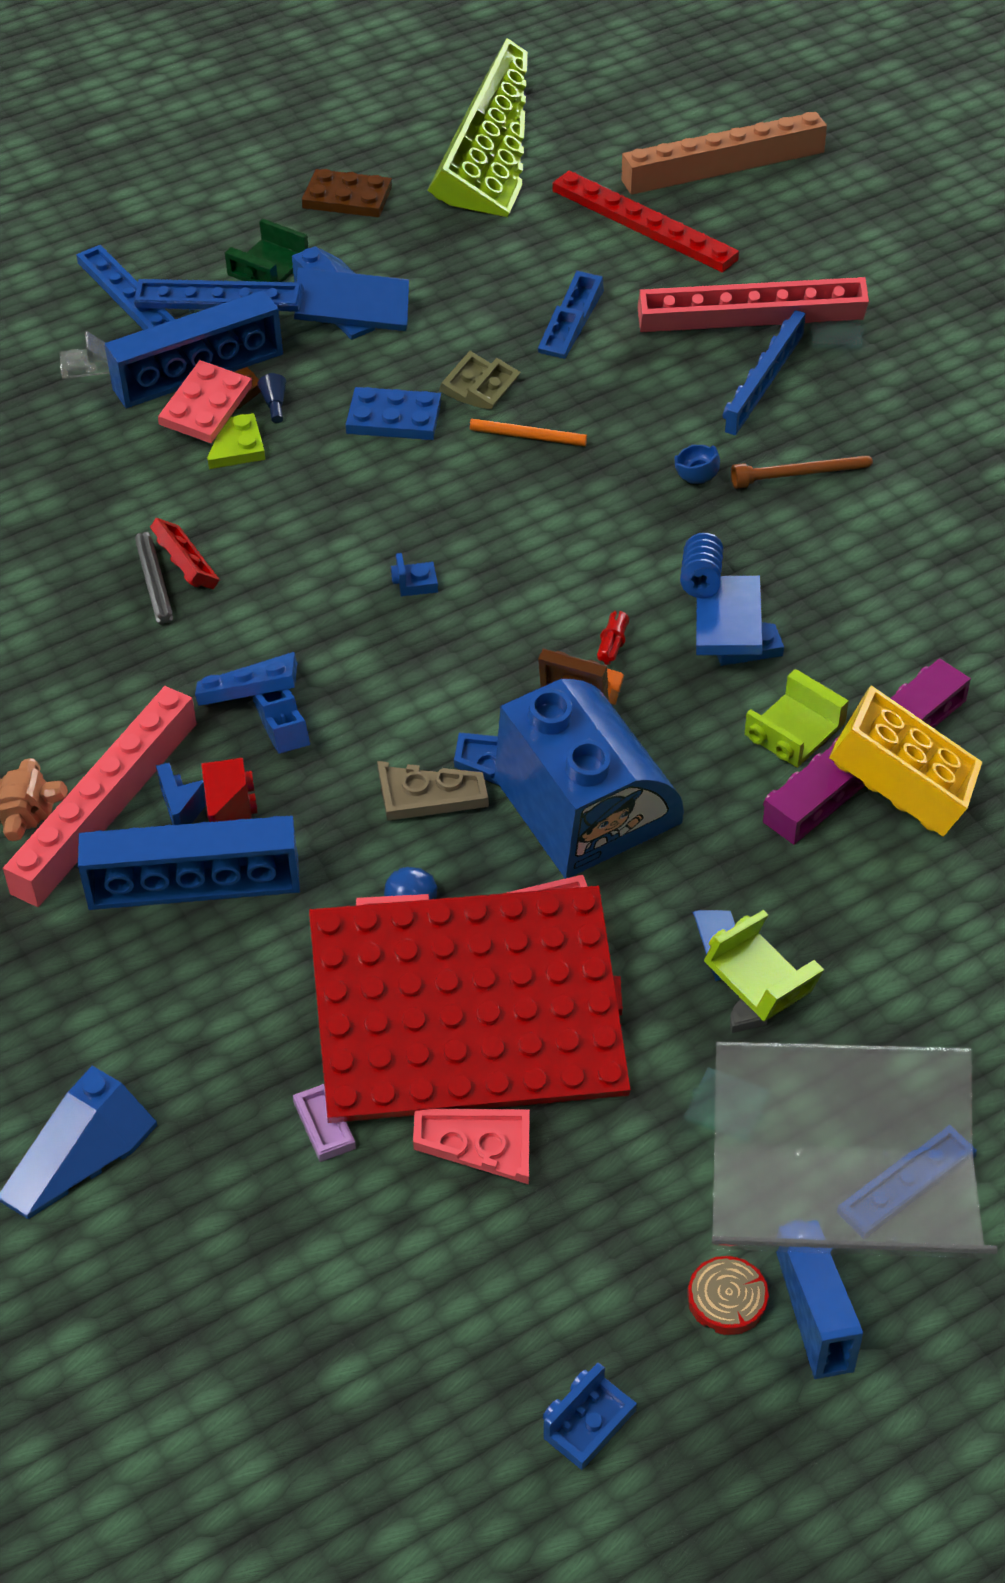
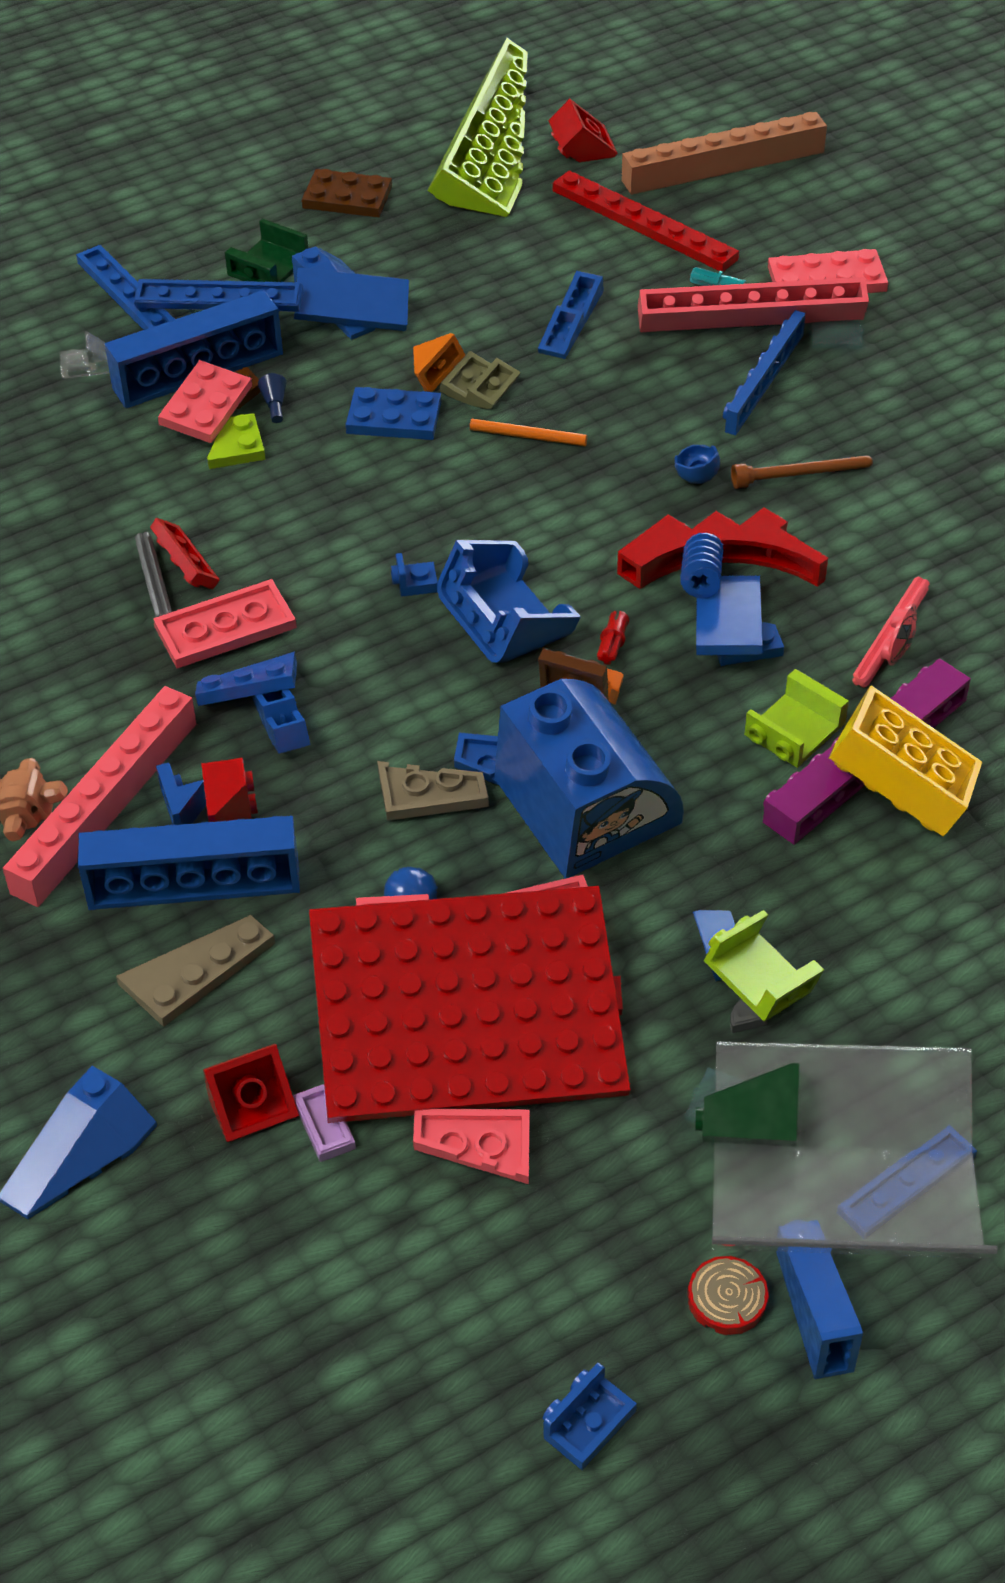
(190, 972): none -> dark tan wing
(224, 623): none -> coral plate
(250, 1092): none -> red slope
(436, 360): none -> orange slope
(494, 604): none -> blue windscreen
(580, 134): none -> red slope
(709, 278): none -> teal axle
(754, 1110): none -> dark green slope
(757, 541): none -> red arch
(831, 266): none -> coral plate
(872, 660): none -> coral axle
(905, 625): none -> coral dish

